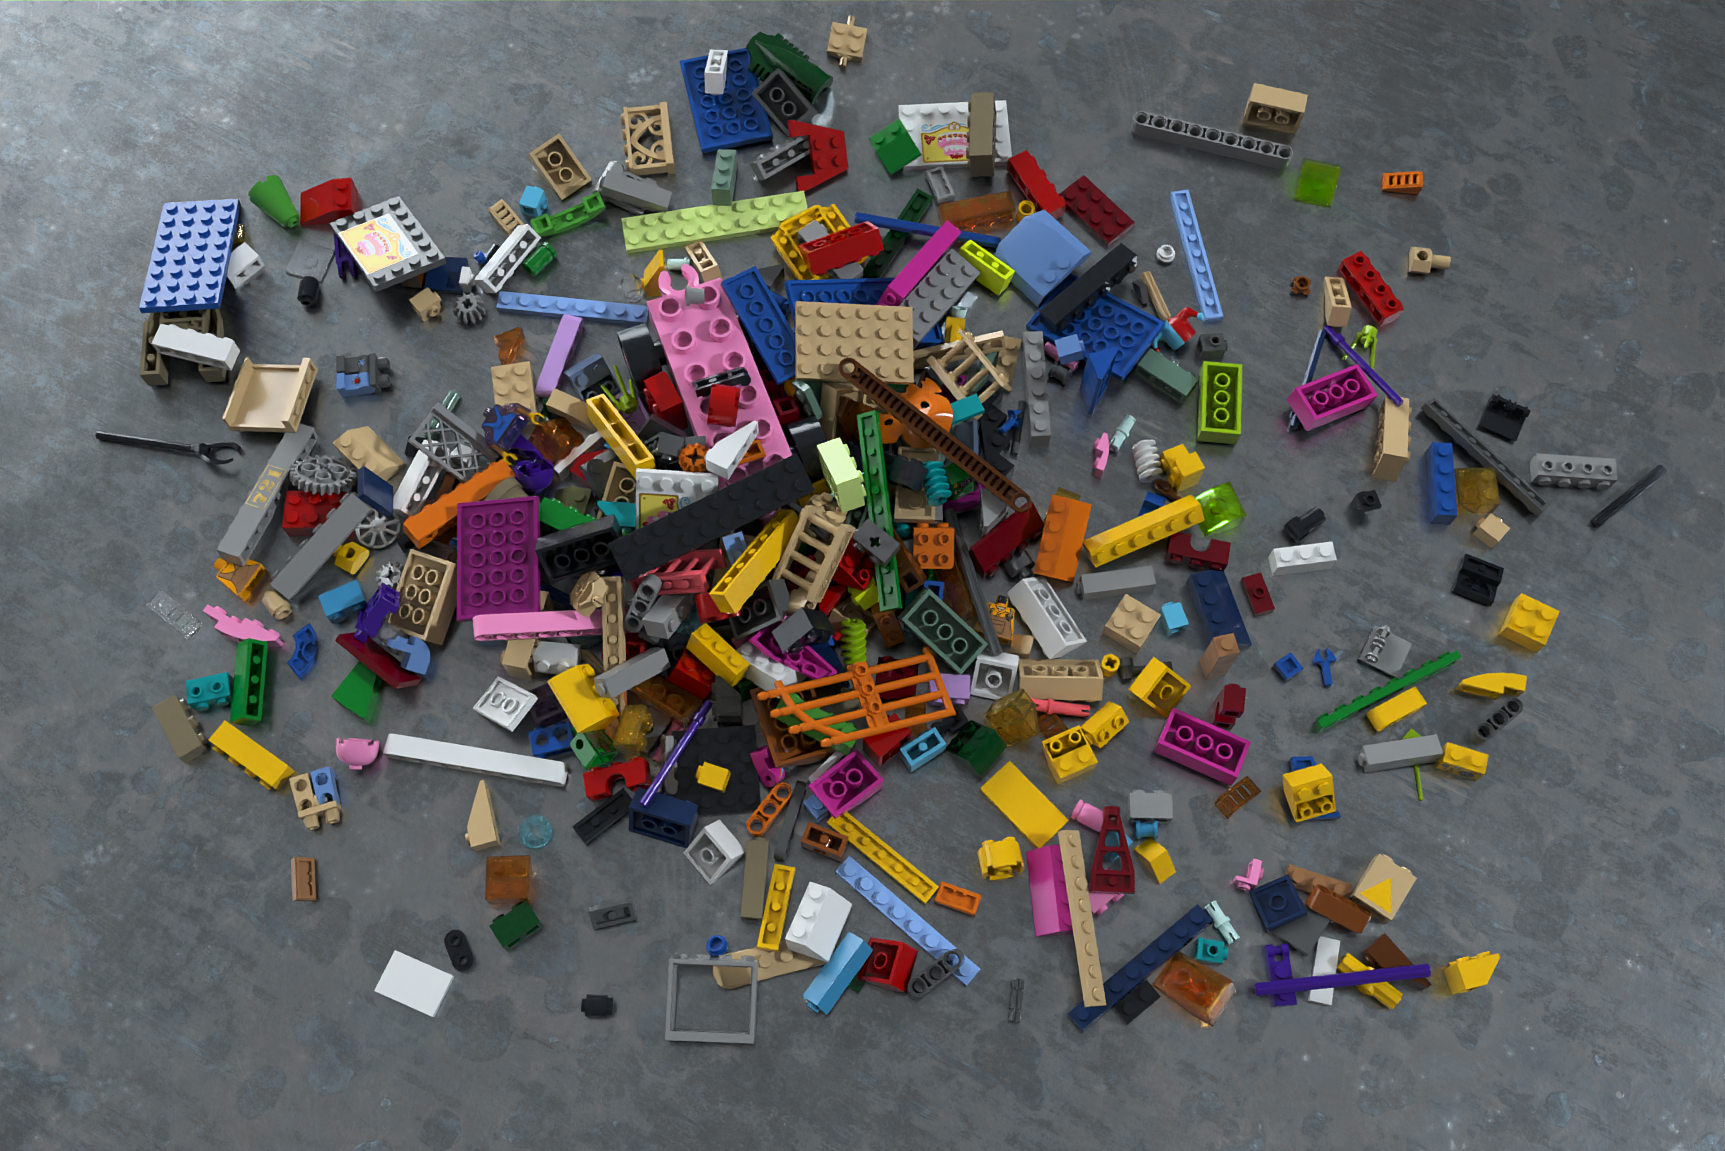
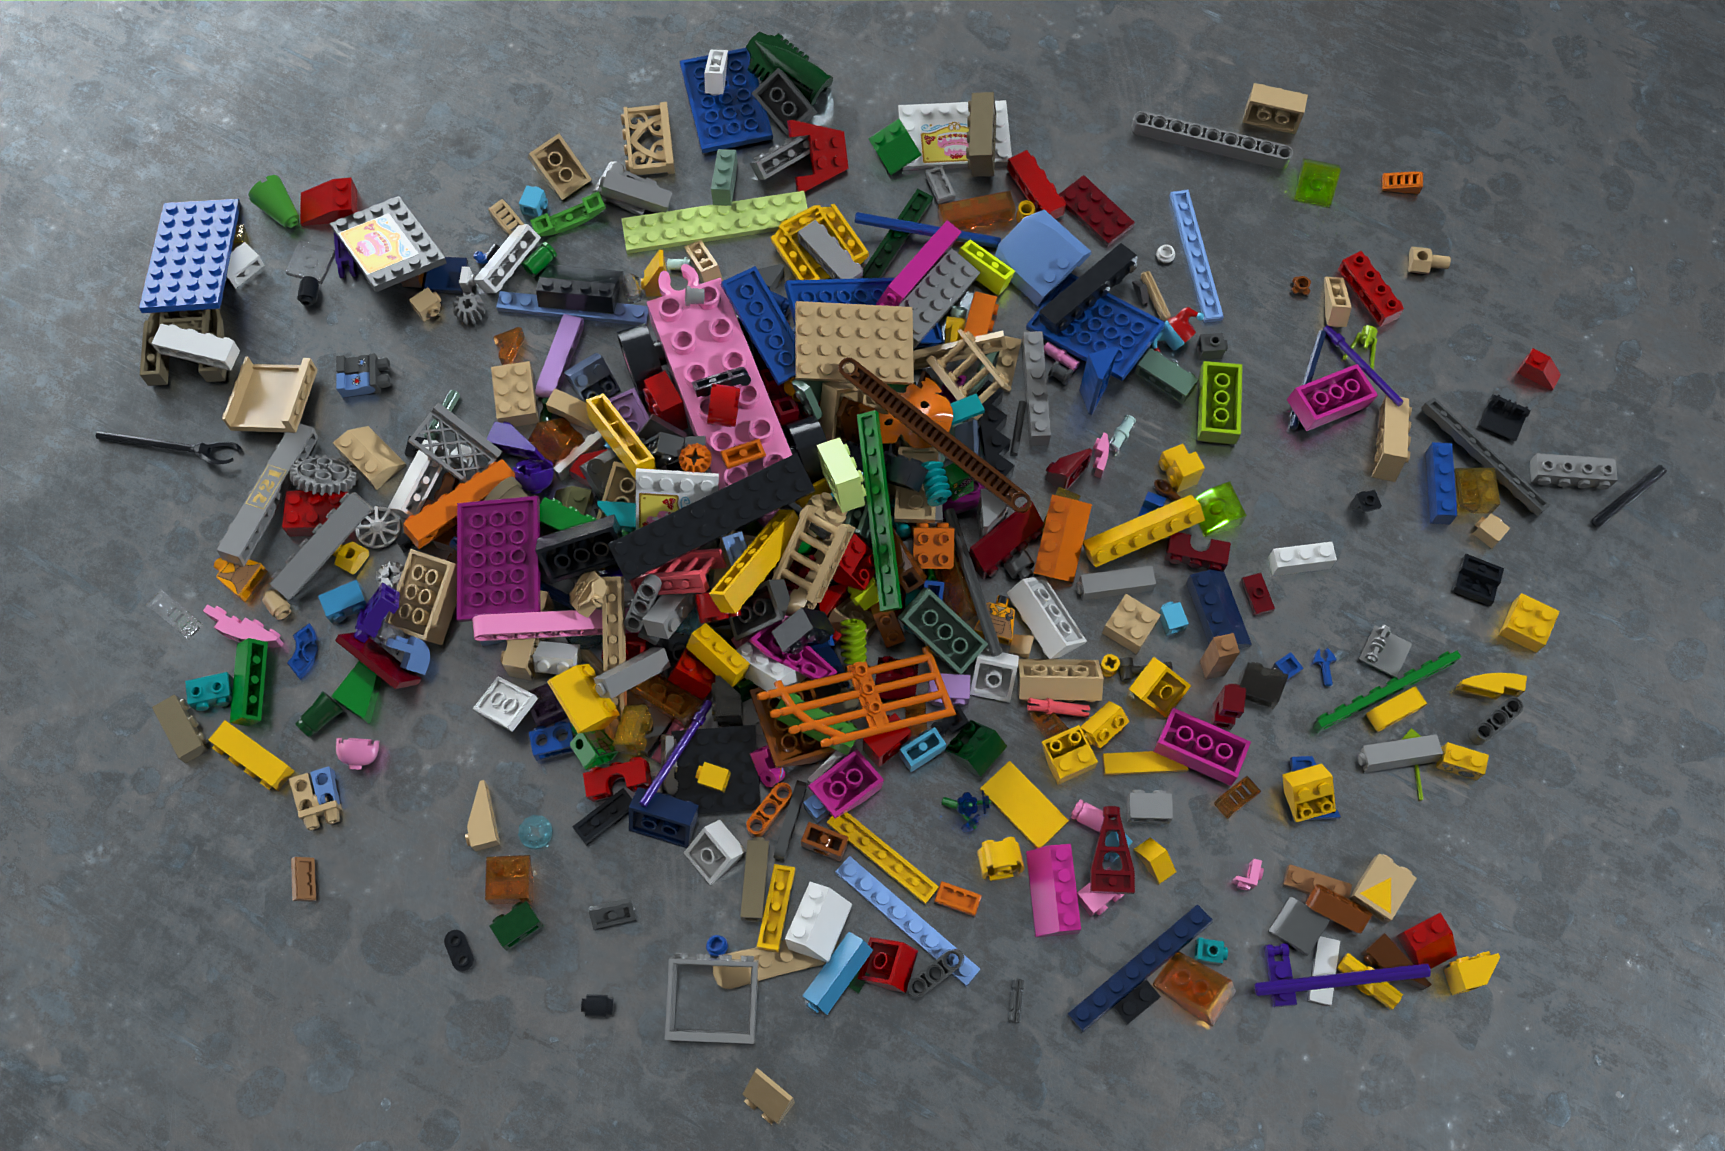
(318, 714): none -> dark green plant
(375, 491): dark blue tile -> none
(414, 983): white tile -> none
(476, 760): white beam -> none
(504, 426): clear purple torso -> none
(579, 288): none -> black slope
(627, 403): lime plant -> none
(730, 450): white slope -> none
(768, 1097): none -> tan slope
(841, 248): red slope -> none
(846, 42): tan plate -> none
(869, 533): flat silver brick -> none
(966, 806): none -> clear blue plant
(981, 313): none -> orange brick
(1013, 421): blue bar -> none
(1014, 717): clear yellow slope -> none
(1068, 468): none -> dark red slope
(1070, 349): medium blue brick -> none
(1082, 918): tan plate -> none
(1139, 763): none -> yellow tile
(1145, 461): white piece -> none
(1146, 829): dark azure bush -> none
(1222, 922): light aqua pin -> none
(1262, 684): none -> clear smoke slope
(1278, 902): dark blue tile -> none
(1301, 526): black piece -> none
(1429, 942): none -> red slope
(1540, 369): none -> red slope

